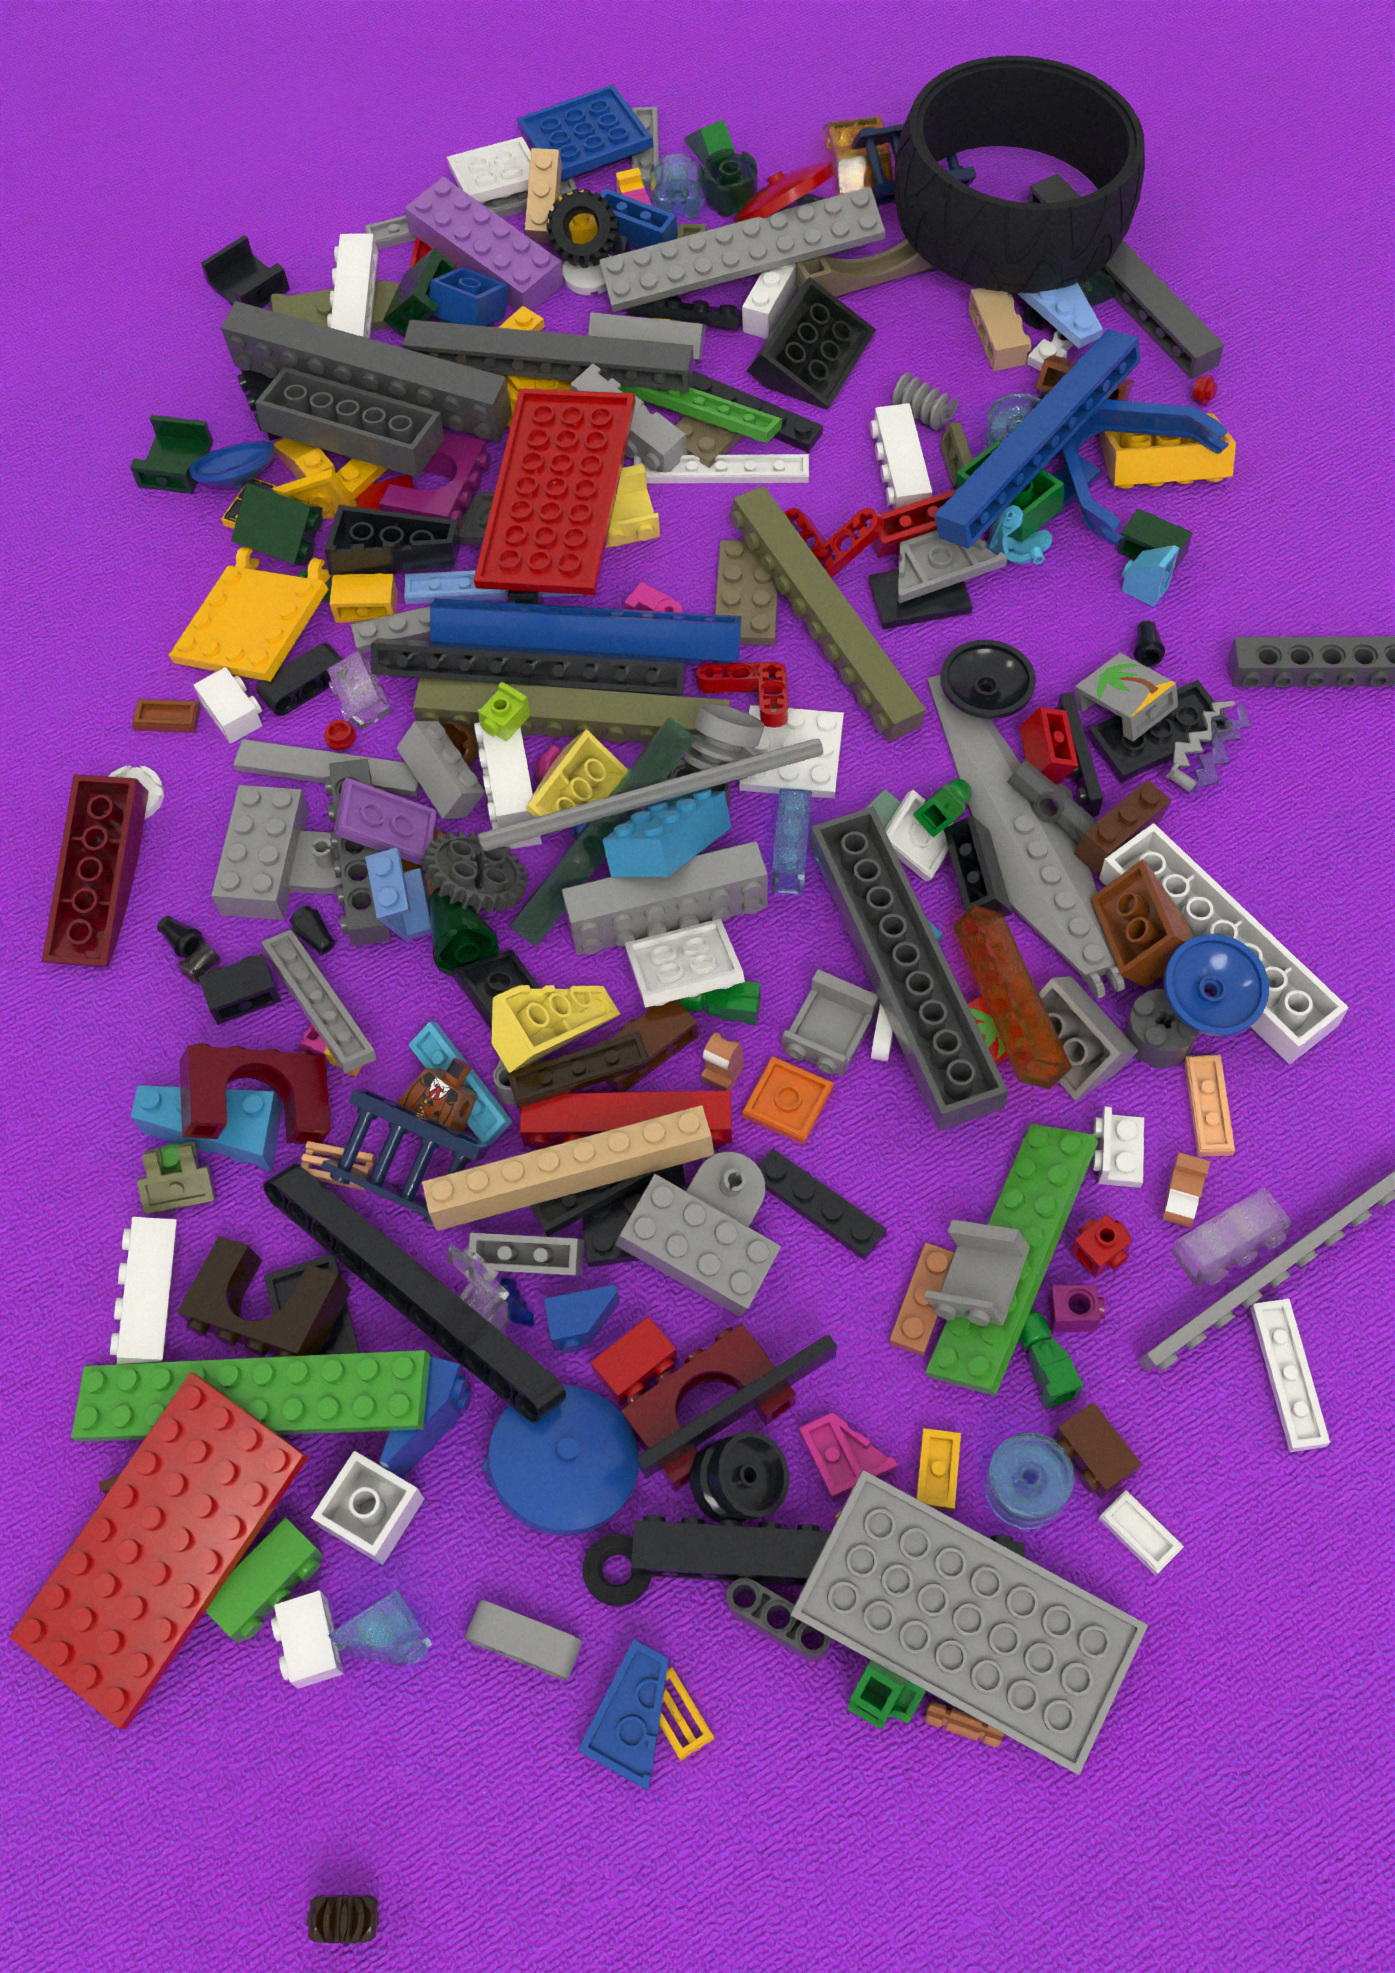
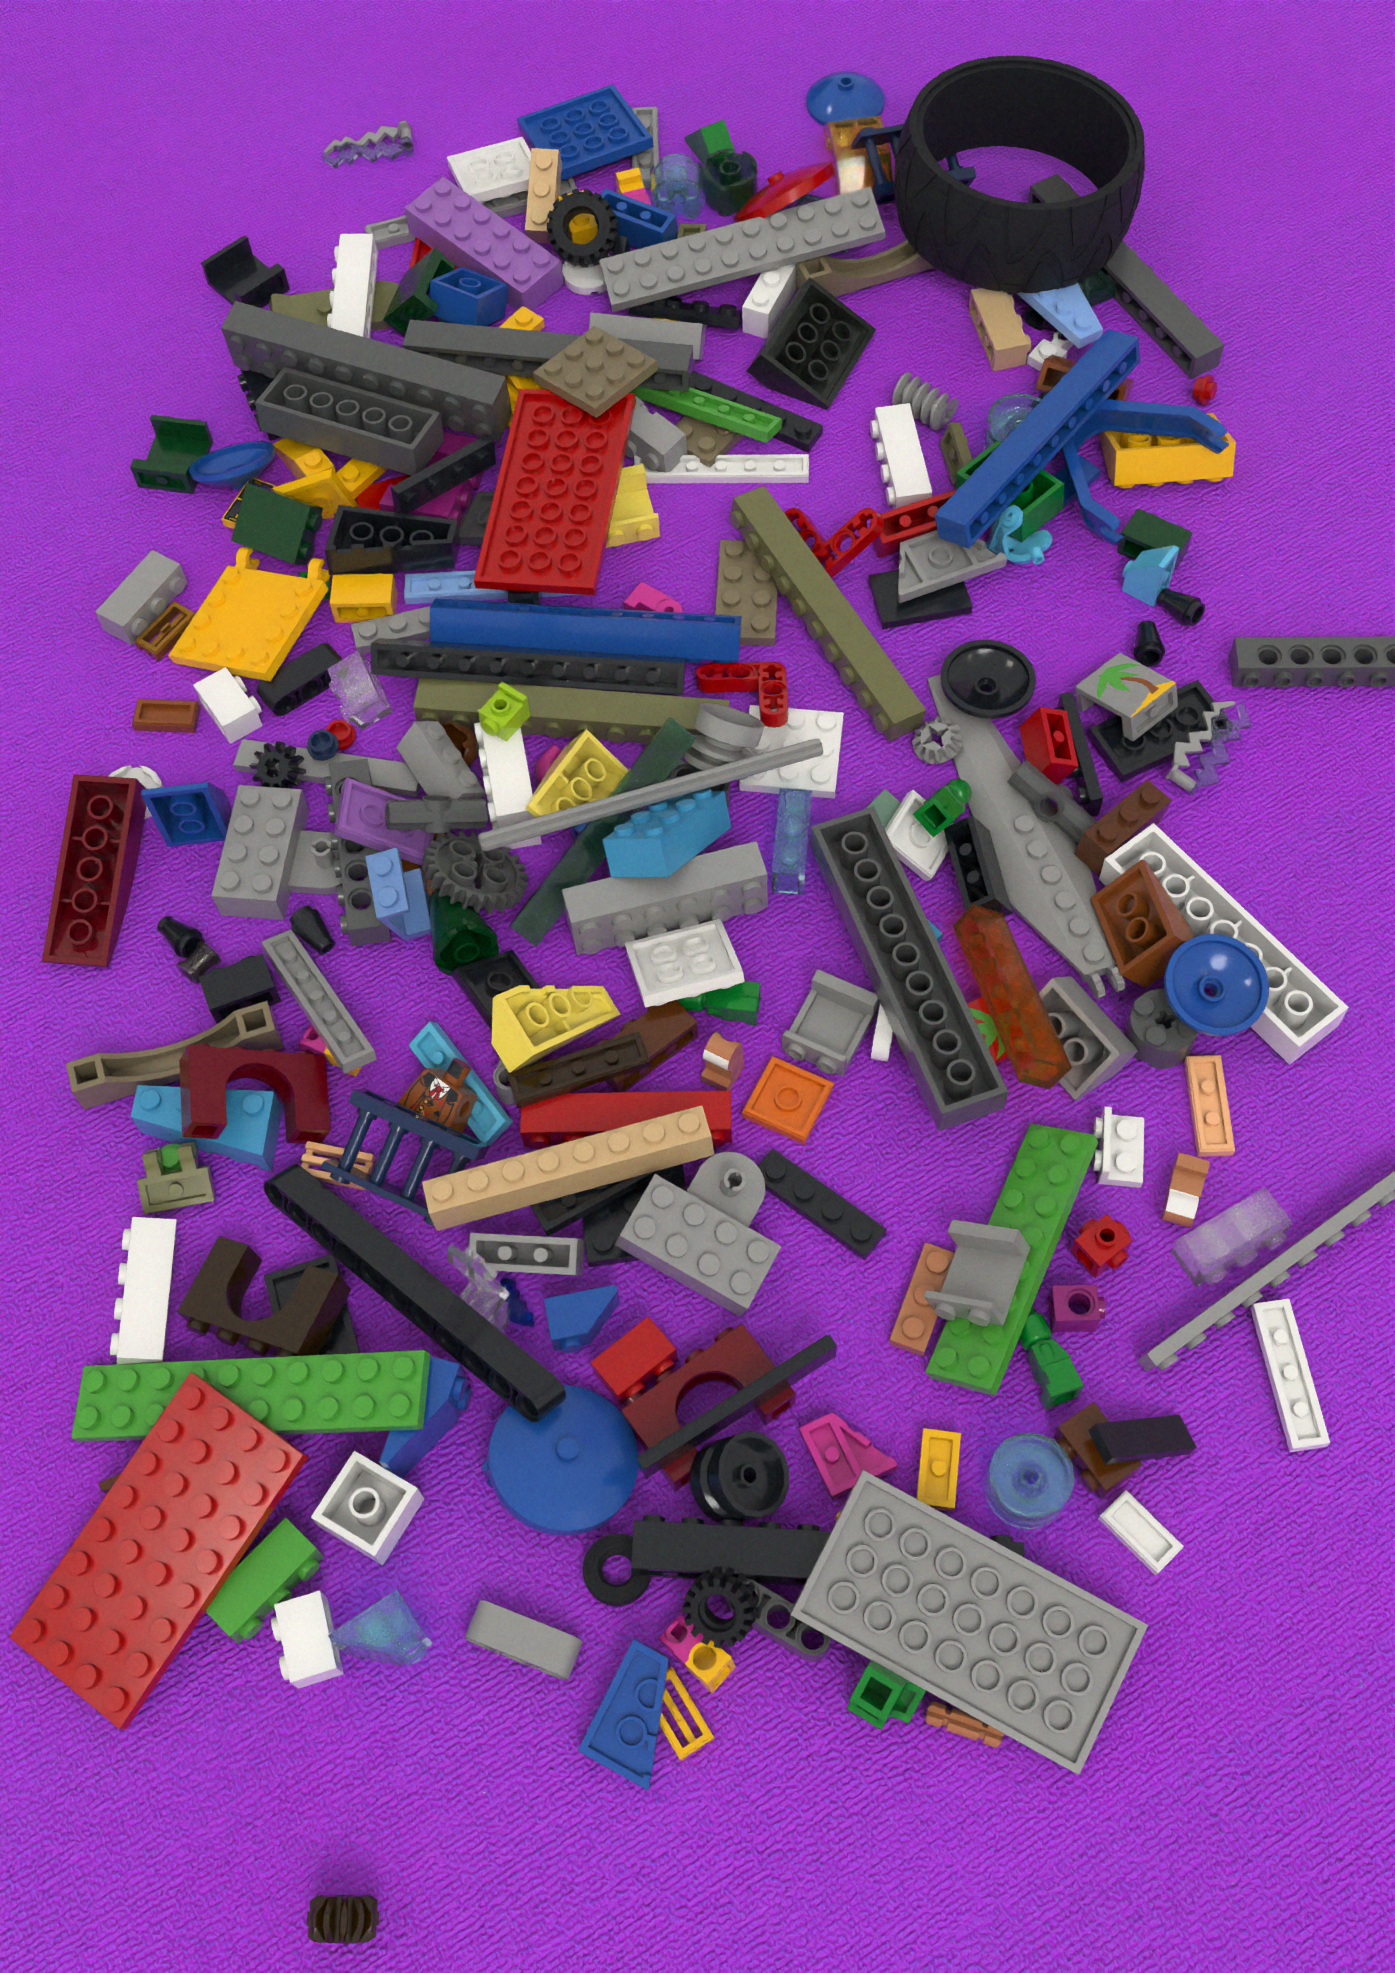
(116, 1075): none -> dark tan arch
(141, 597): none -> light grey brick
(169, 633): none -> pearl gold tile
(189, 813): none -> blue slope
(287, 762): none -> black gear
(322, 745): none -> dark blue plate
(359, 148): none -> clear purple piece
(436, 814): none -> dark grey piece
(443, 475): none -> black plate
(595, 371): none -> dark tan plate
(703, 1661): none -> leg
(711, 1625): none -> black tyre
(844, 97): none -> blue dish
(931, 751): none -> light grey gear
(1142, 1439): none -> black tile
(1183, 607): none -> black cone

